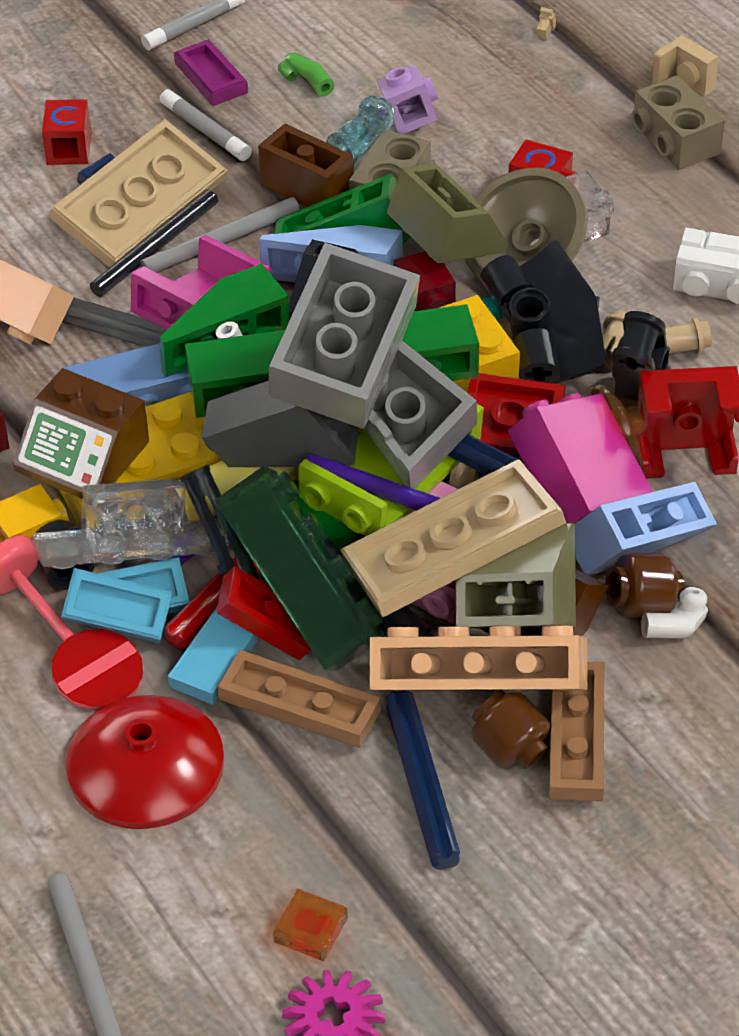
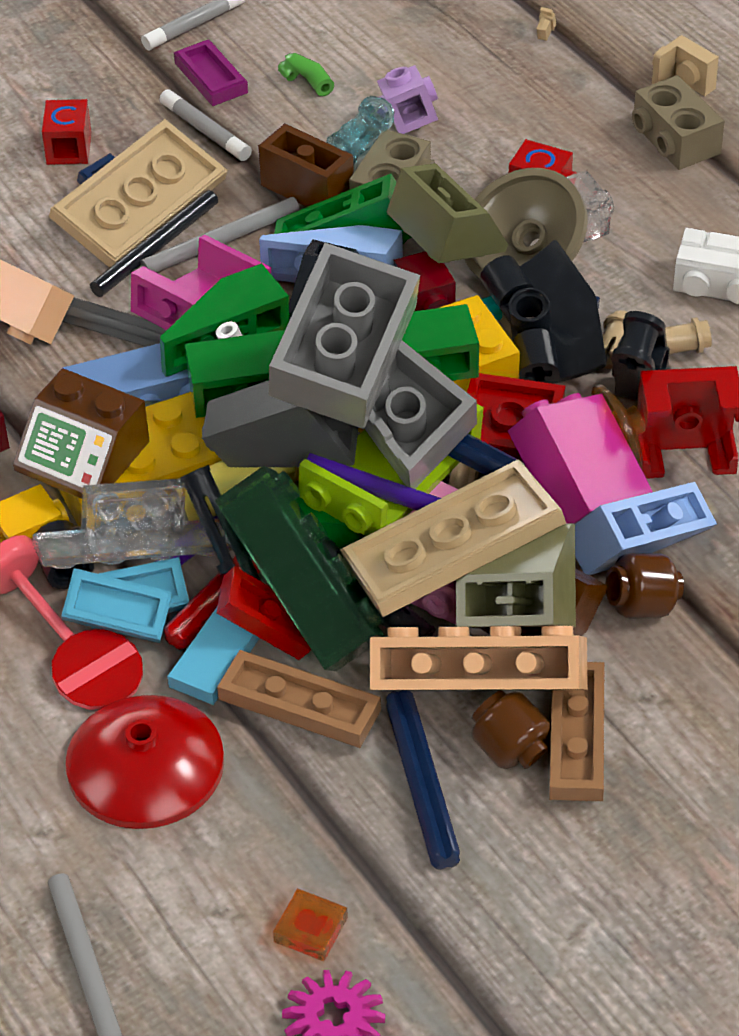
(681, 621): white arm -> none

